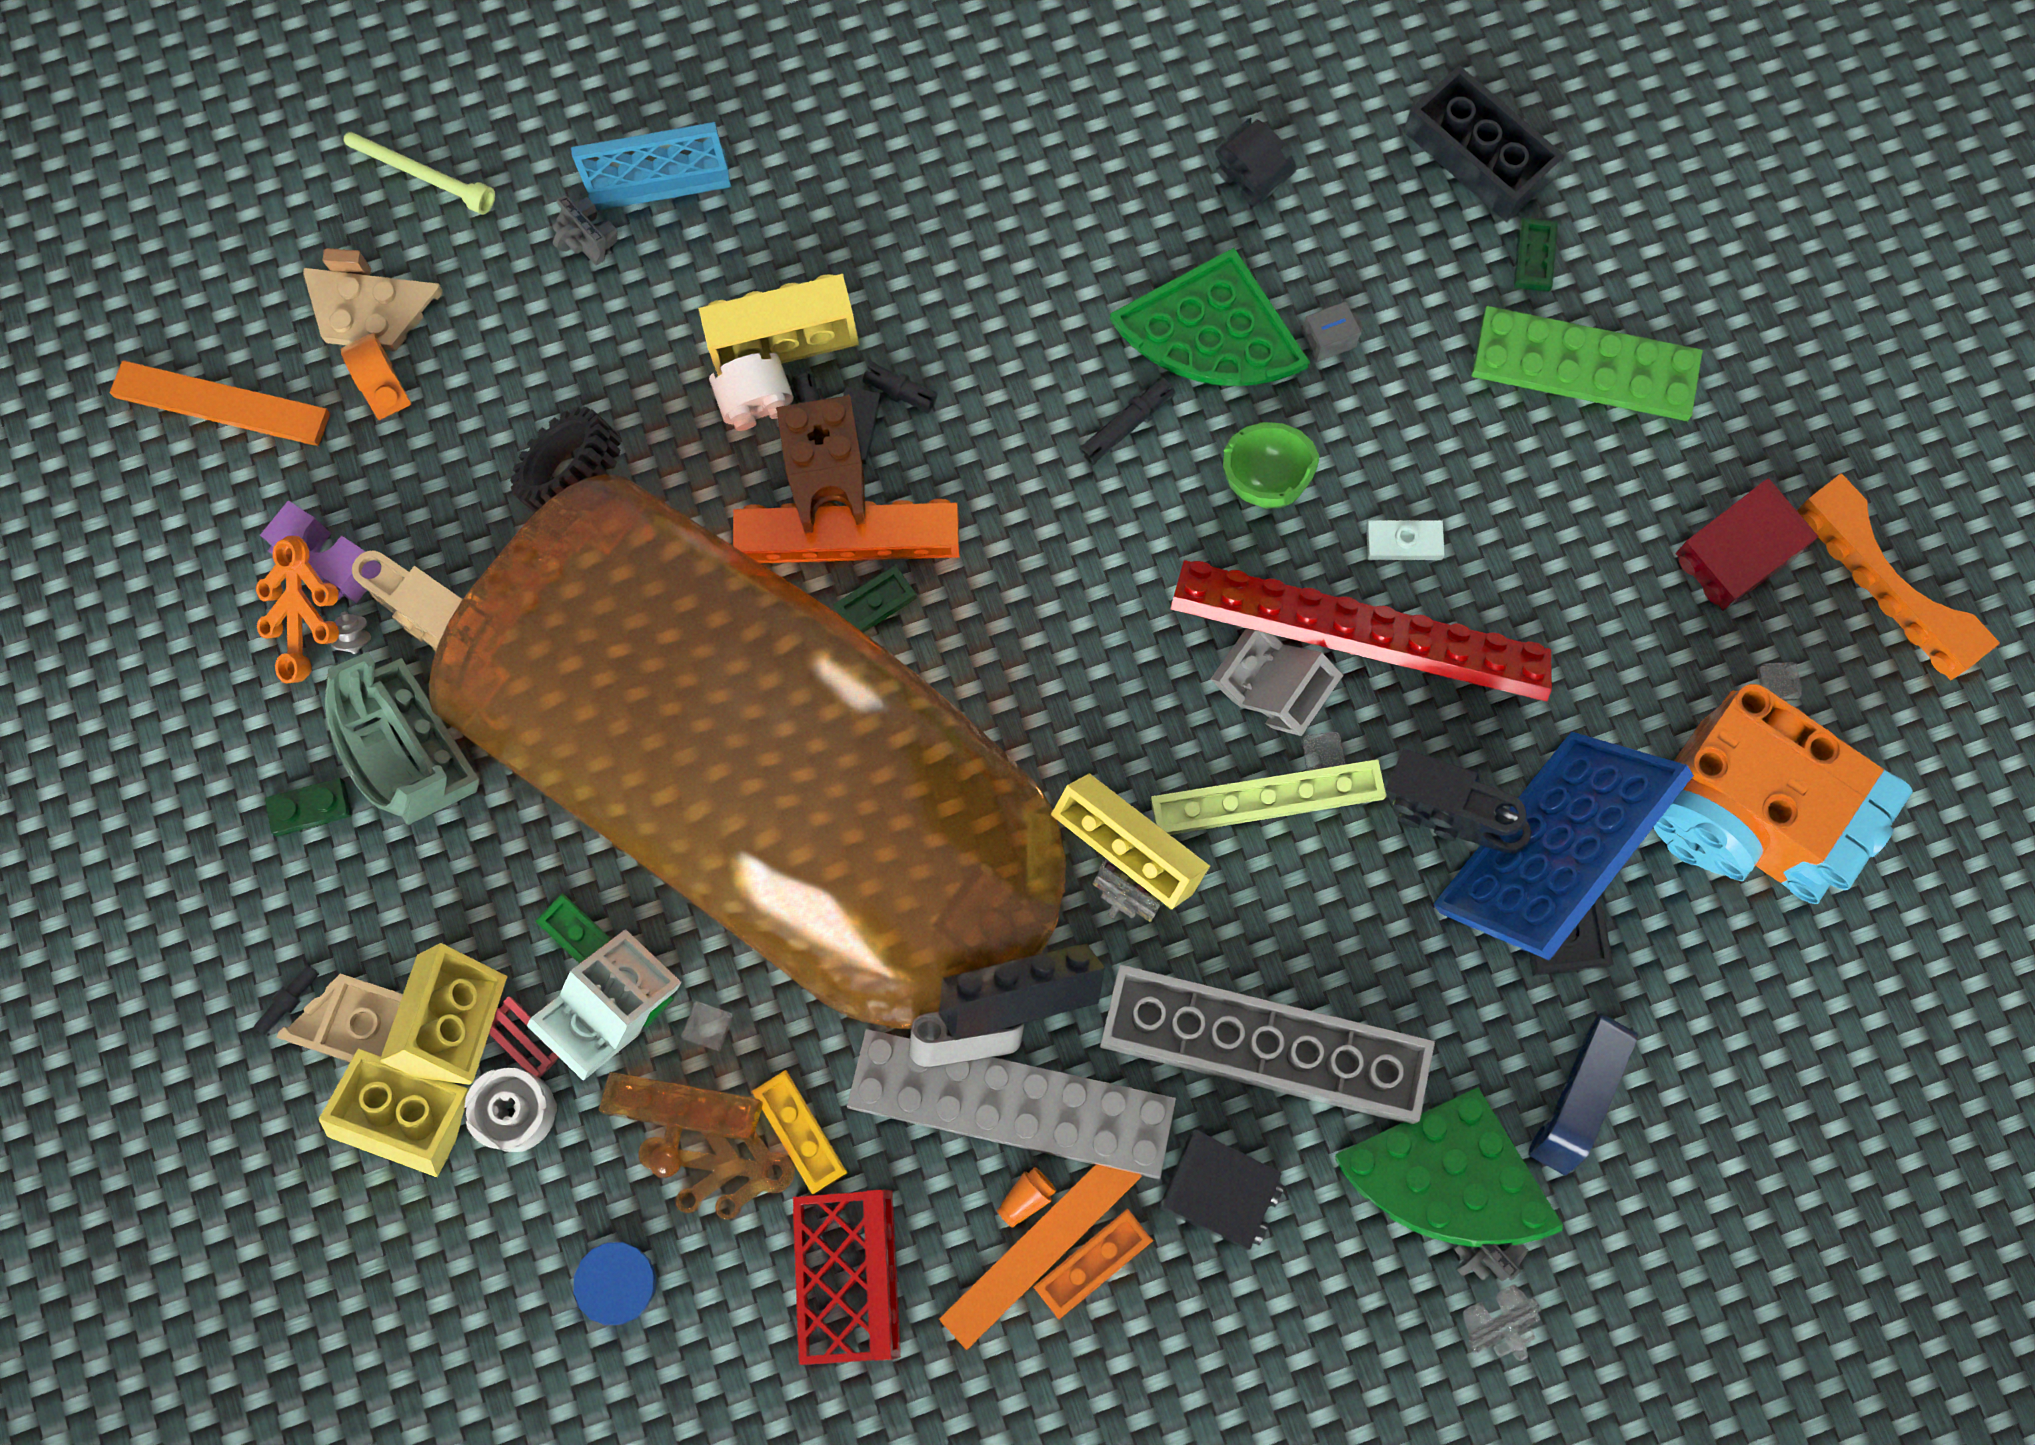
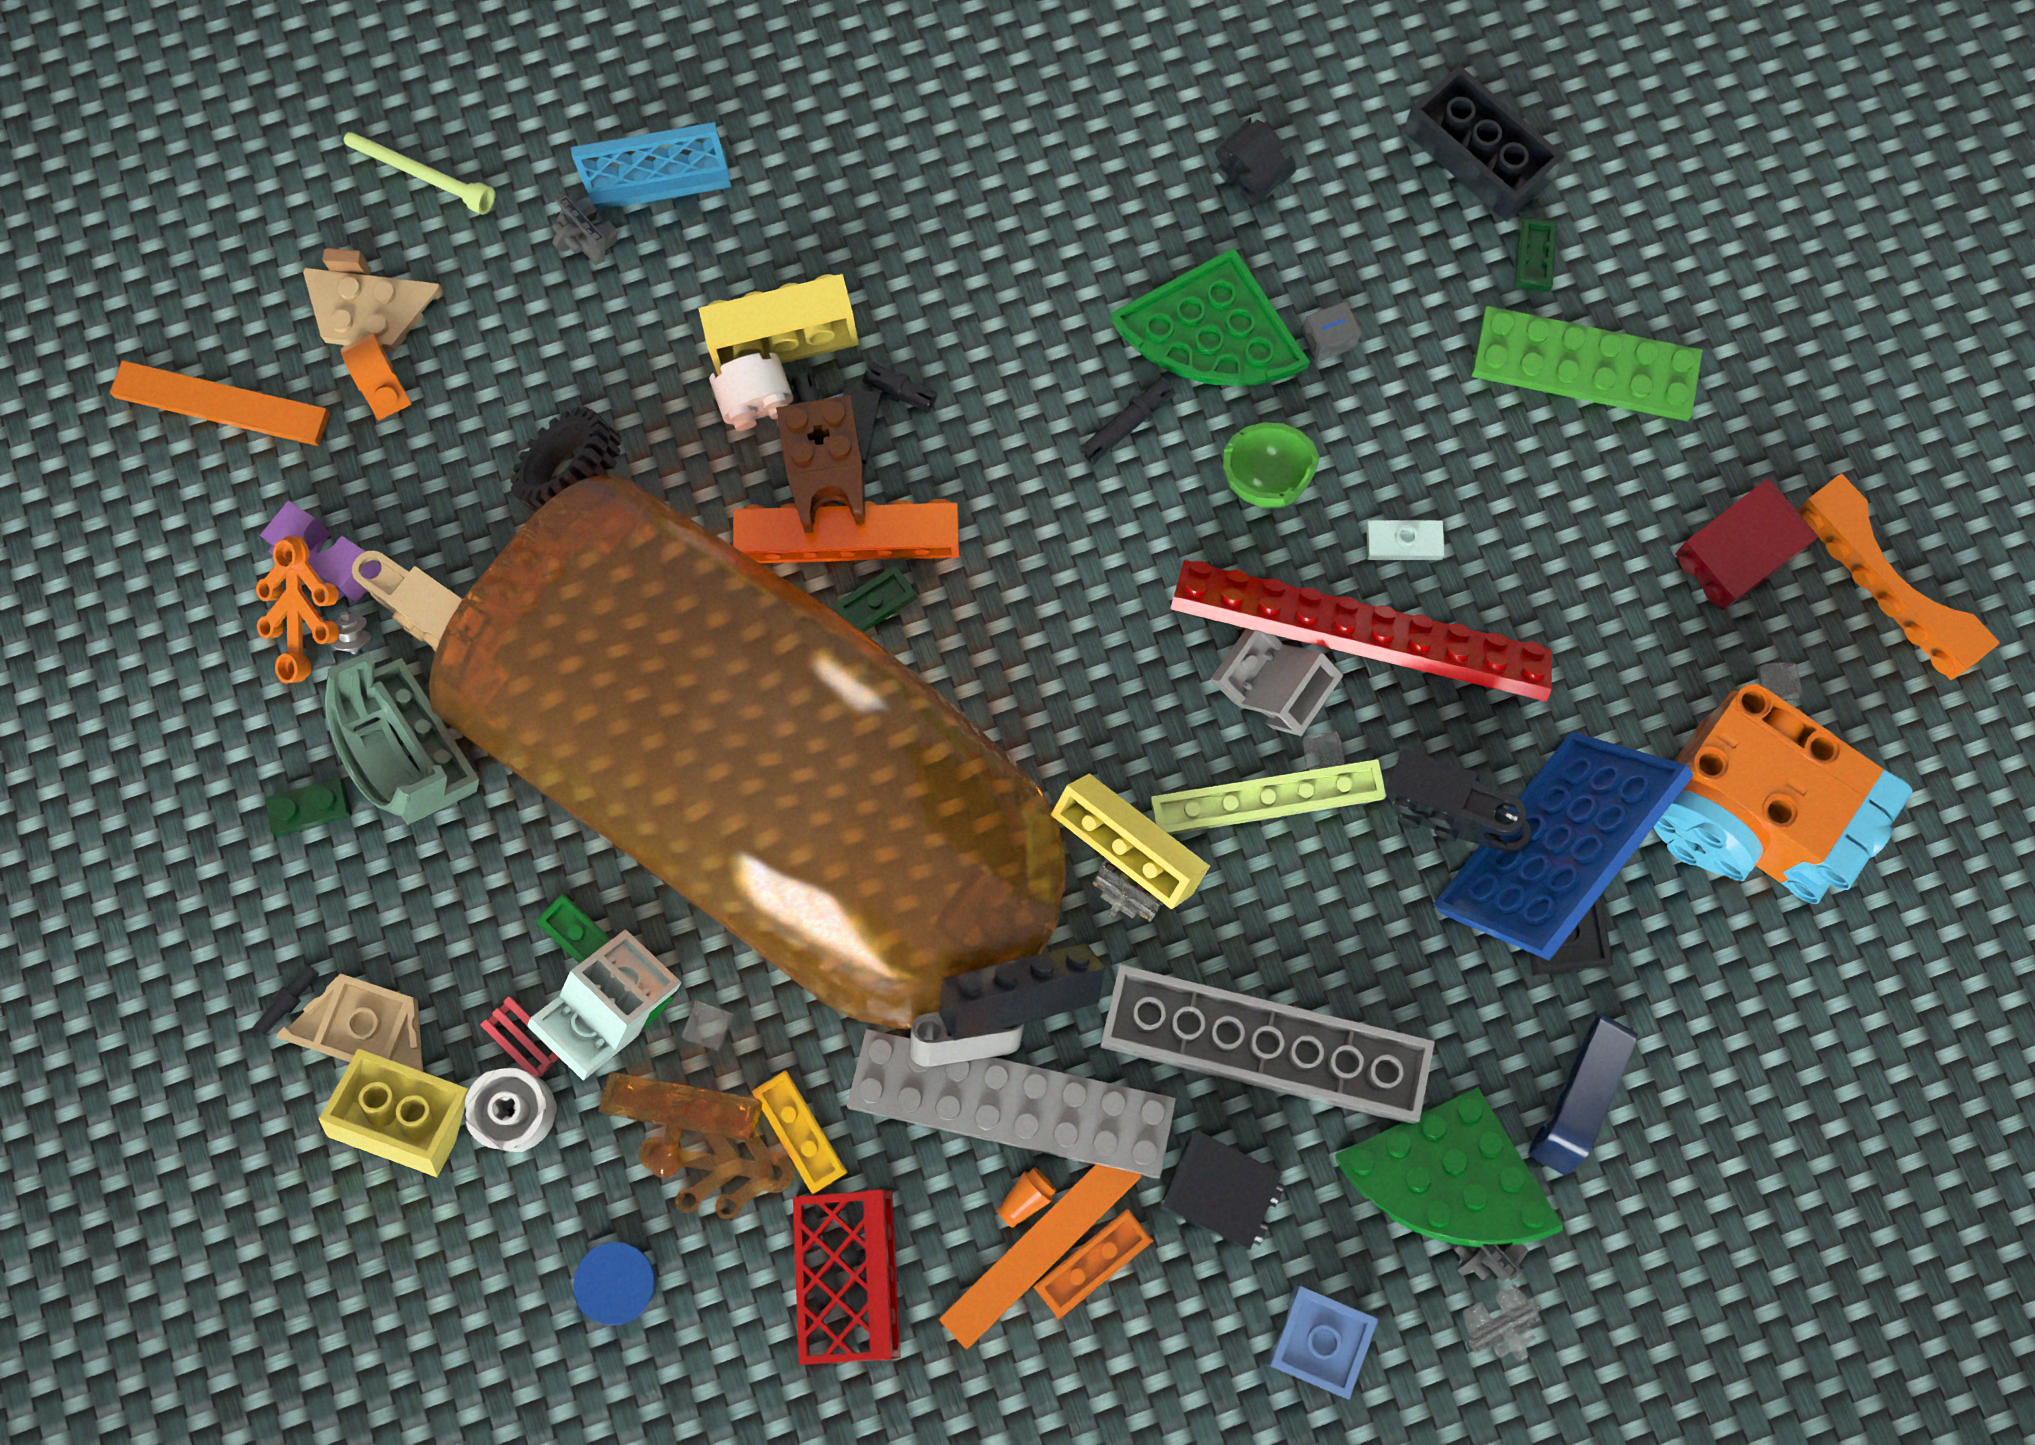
(444, 1016): light yellow slope -> none
(1322, 1342): none -> medium blue panel

